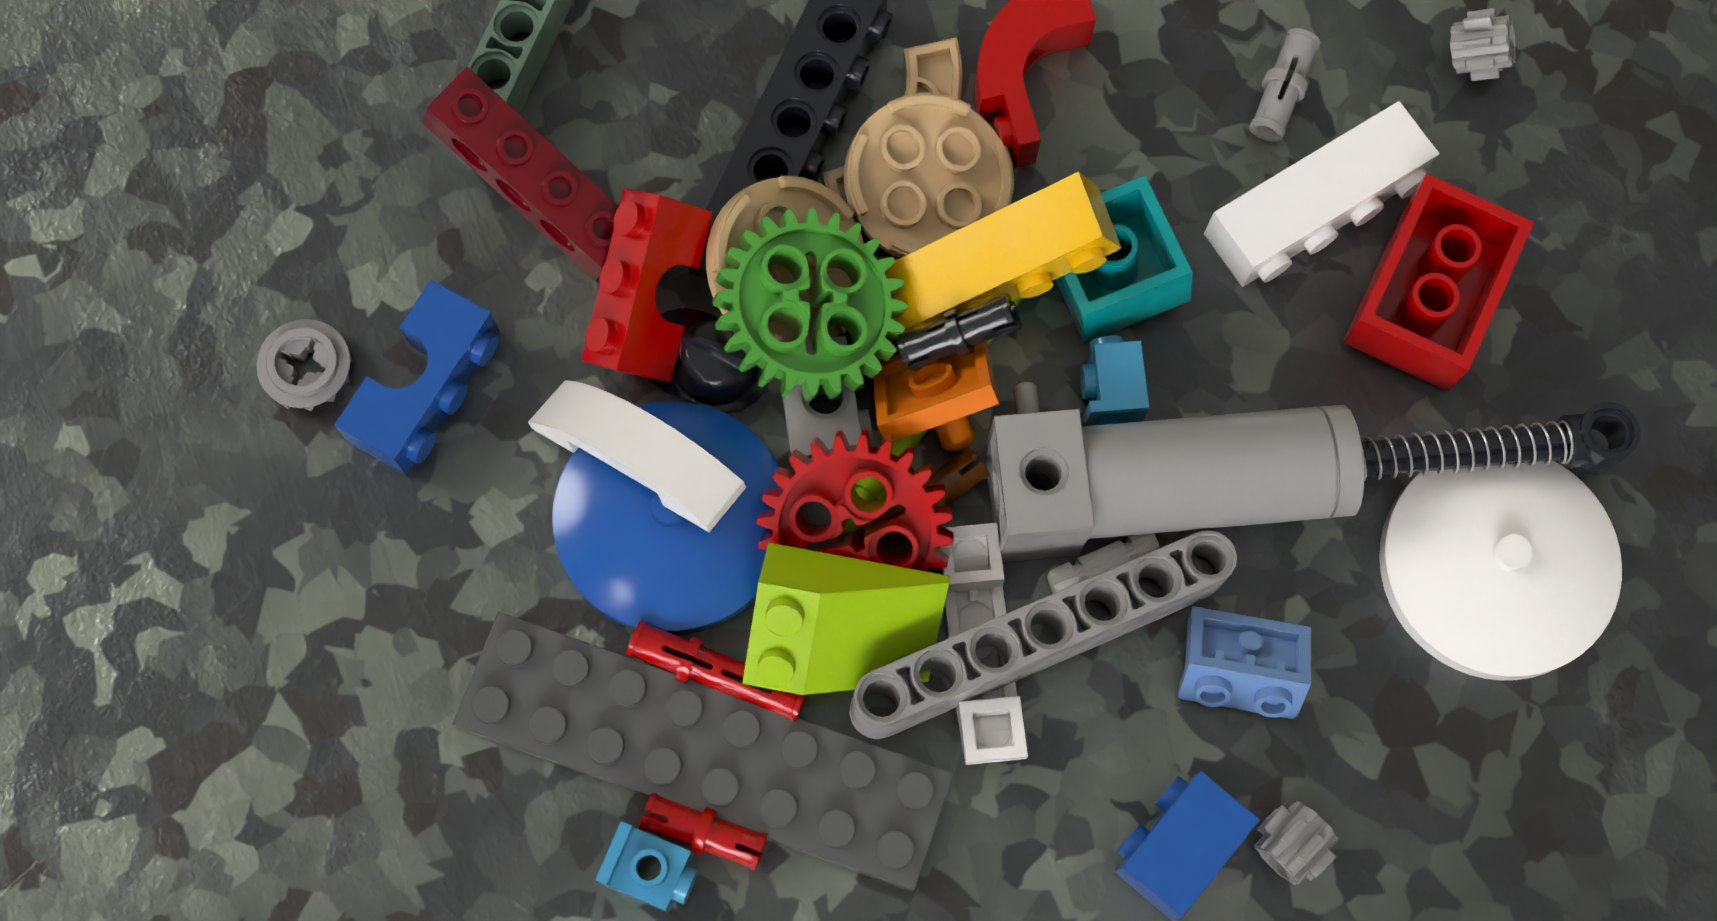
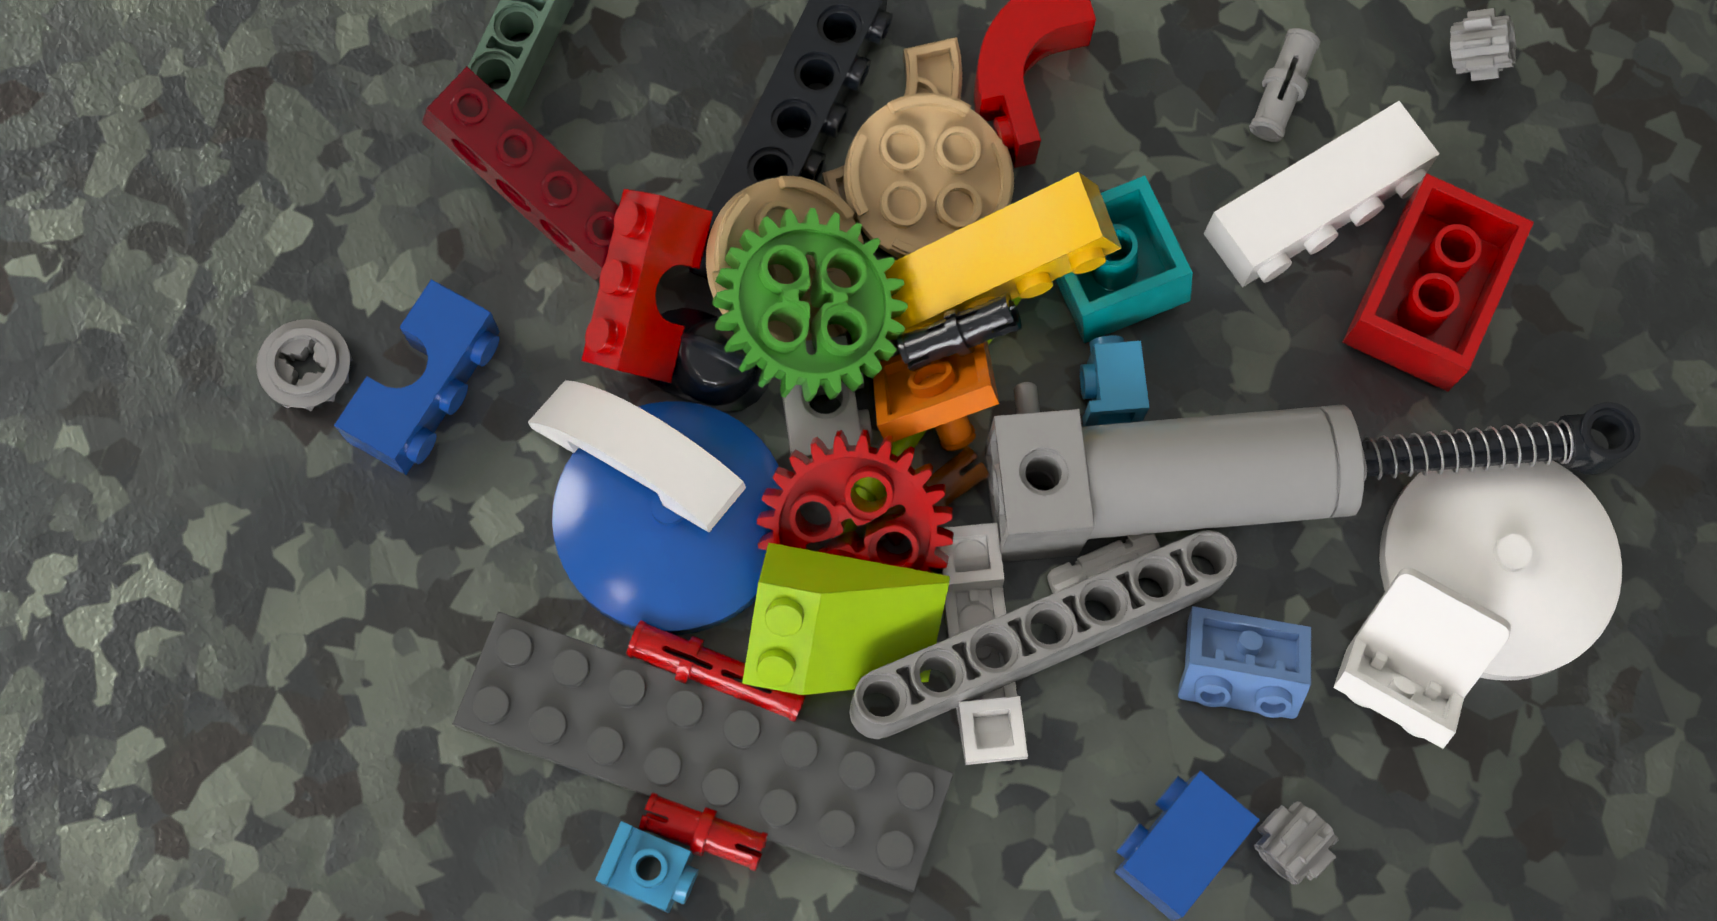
(1421, 655): none -> white bracket

